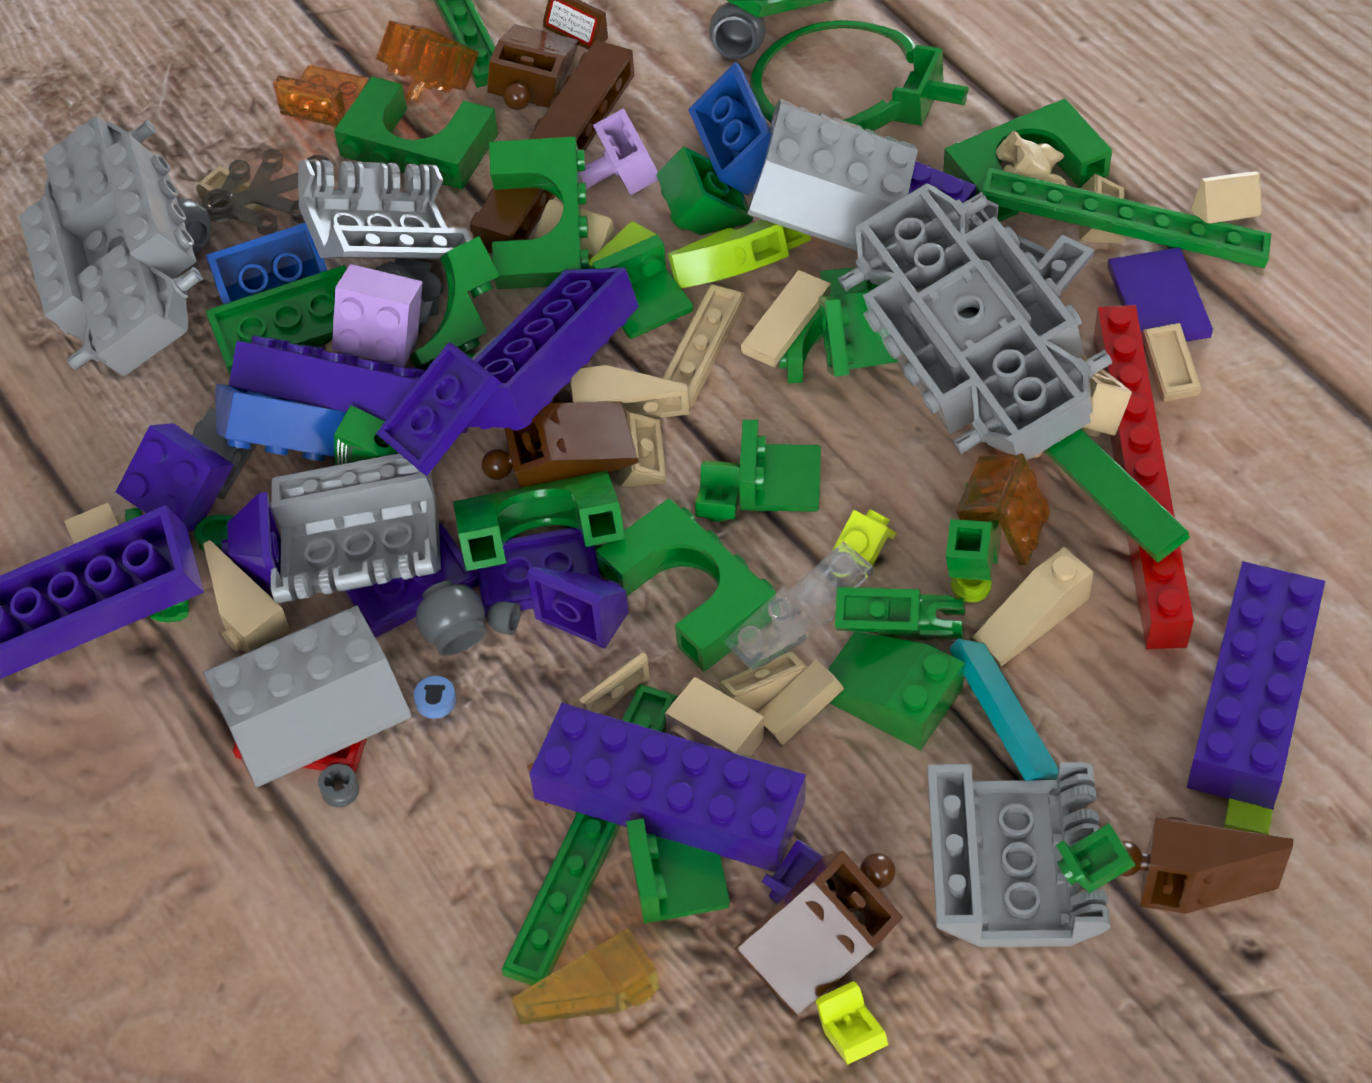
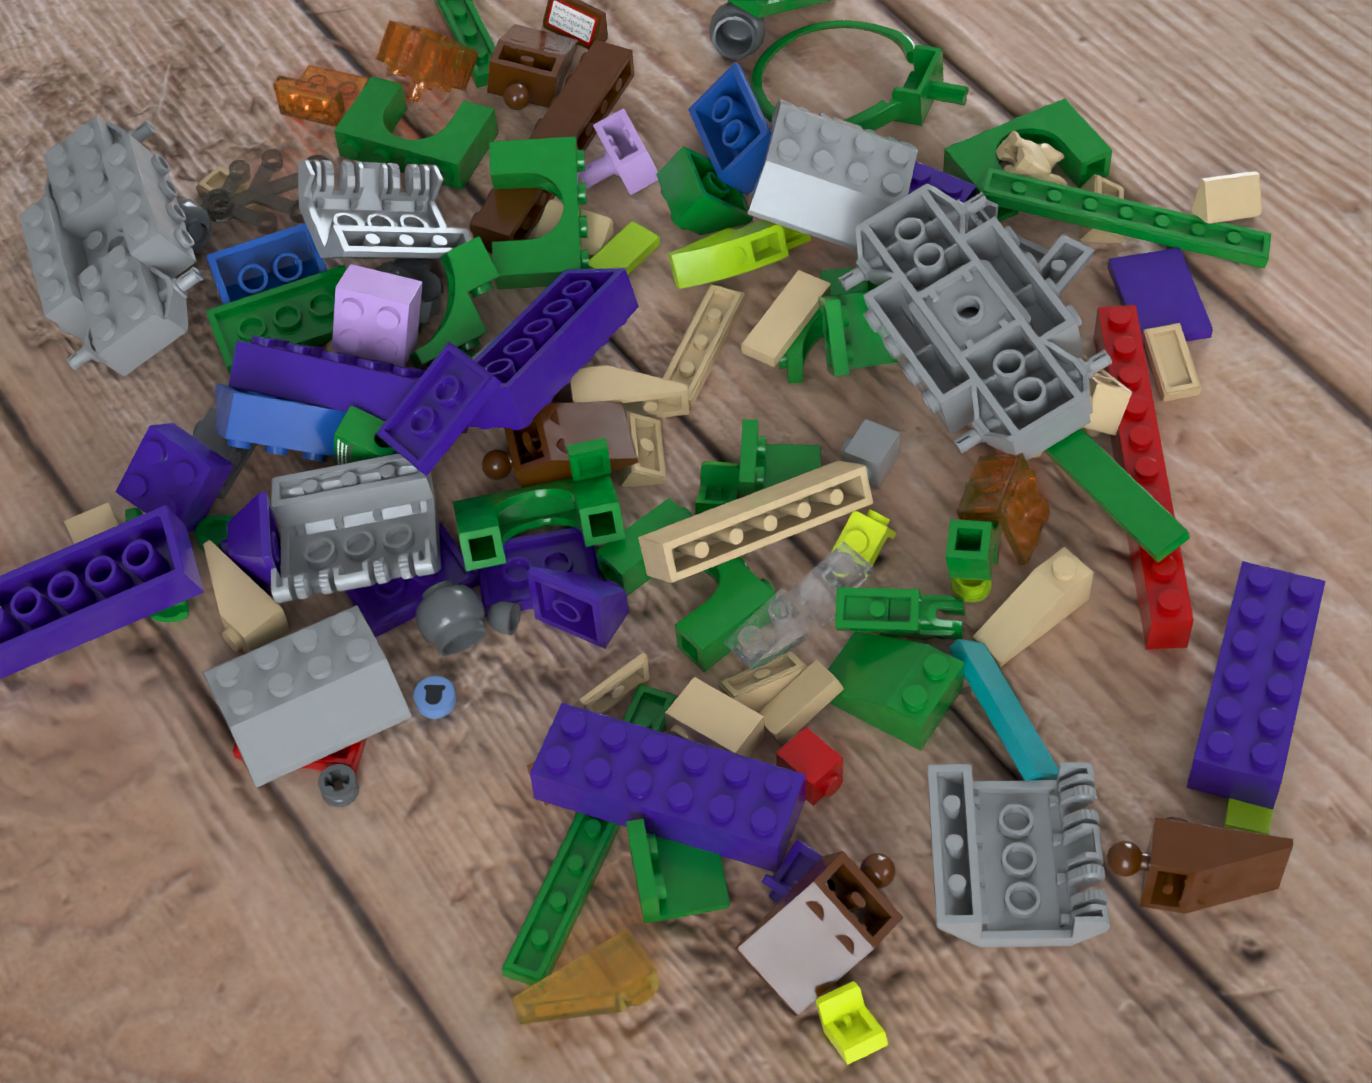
(589, 459): none -> green tile
(655, 289): green bracket -> none
(755, 521): none -> tan brick
(817, 760): none -> red brick
(875, 448): none -> light grey brick
(1095, 859): green bracket -> none

